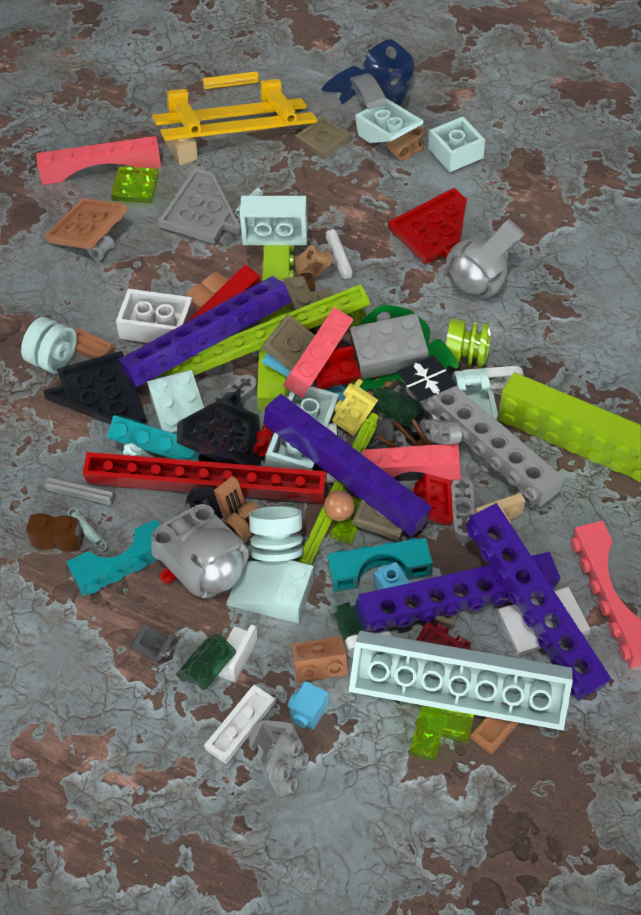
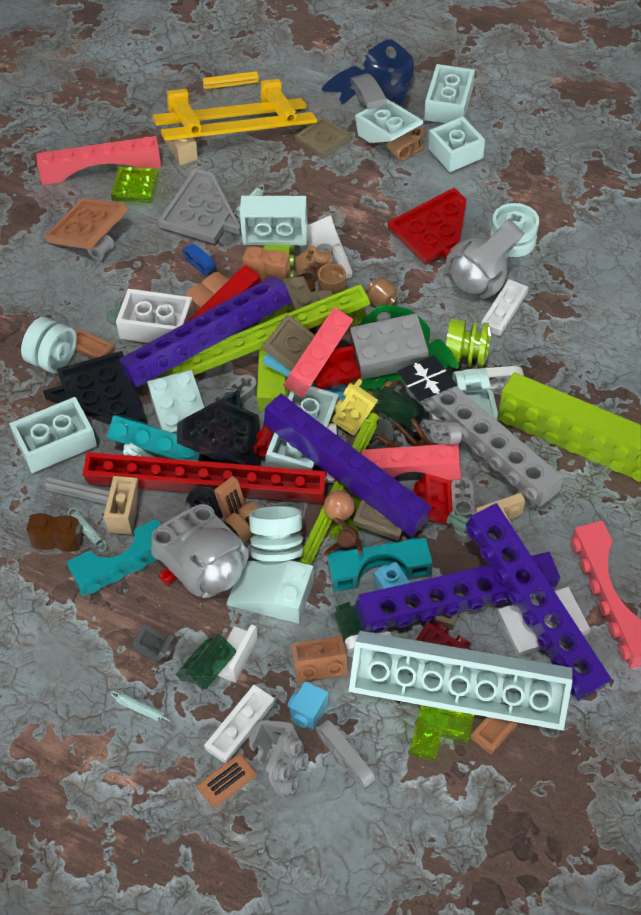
(53, 434): none -> light aqua brick
(111, 318): none -> sand green piece
(121, 505): none -> tan slope
(139, 706): none -> light aqua piece
(199, 259): none -> blue beam
(226, 781): none -> nougat tile
(267, 263): none -> nougat brick
(321, 233): none -> white sticker
(332, 277): none -> medium nougat wheel
(345, 754): none -> light grey beam
(346, 538): none -> reddish brown plant
(381, 292): none -> medium nougat head
(449, 93): none -> light aqua brick
(458, 521): none -> sand green piece
(505, 306): none -> white plate
(525, 219): none -> light aqua wheel

